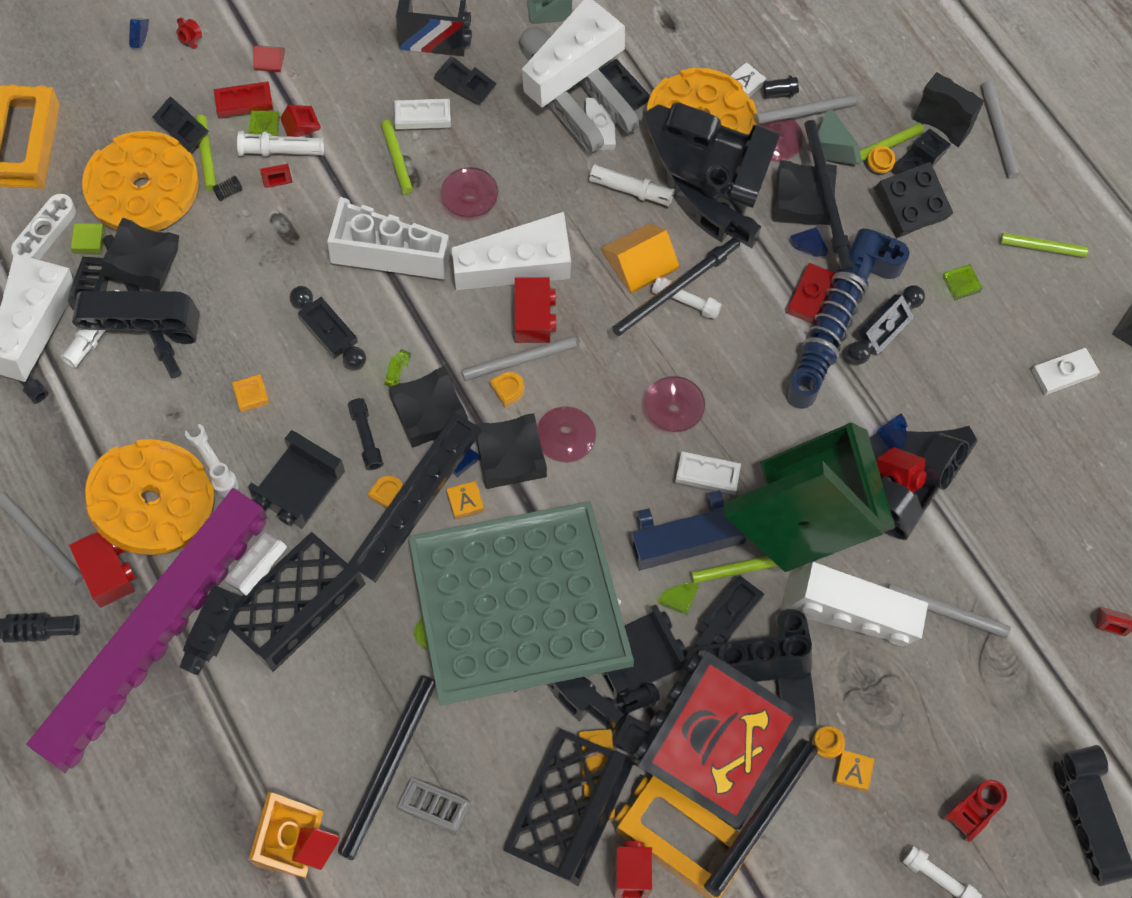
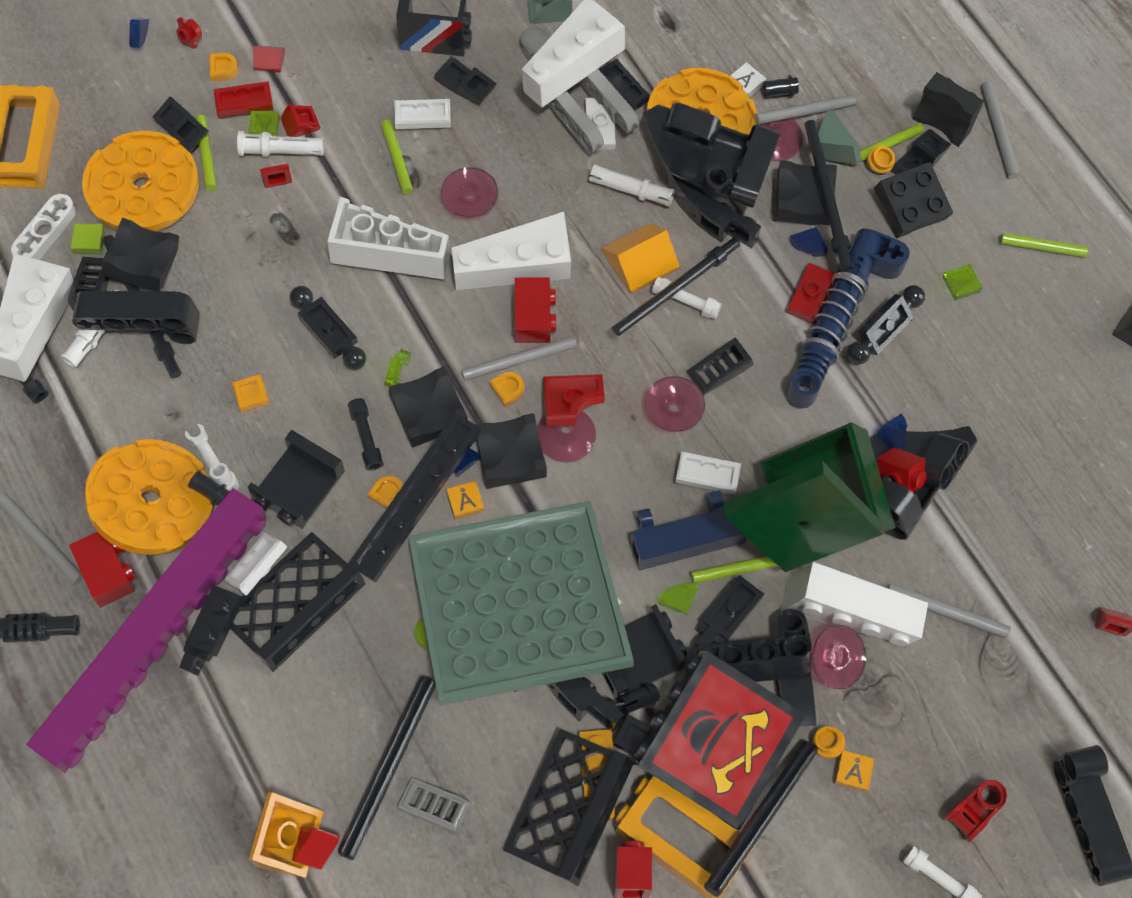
(208, 488): none -> black pin
(218, 192): black piece -> none
(222, 66): none -> light orange tile
(569, 395): none -> red tile
(732, 346): none -> black slope
(848, 657): none -> clear pink dish
(1065, 371): white plate -> none

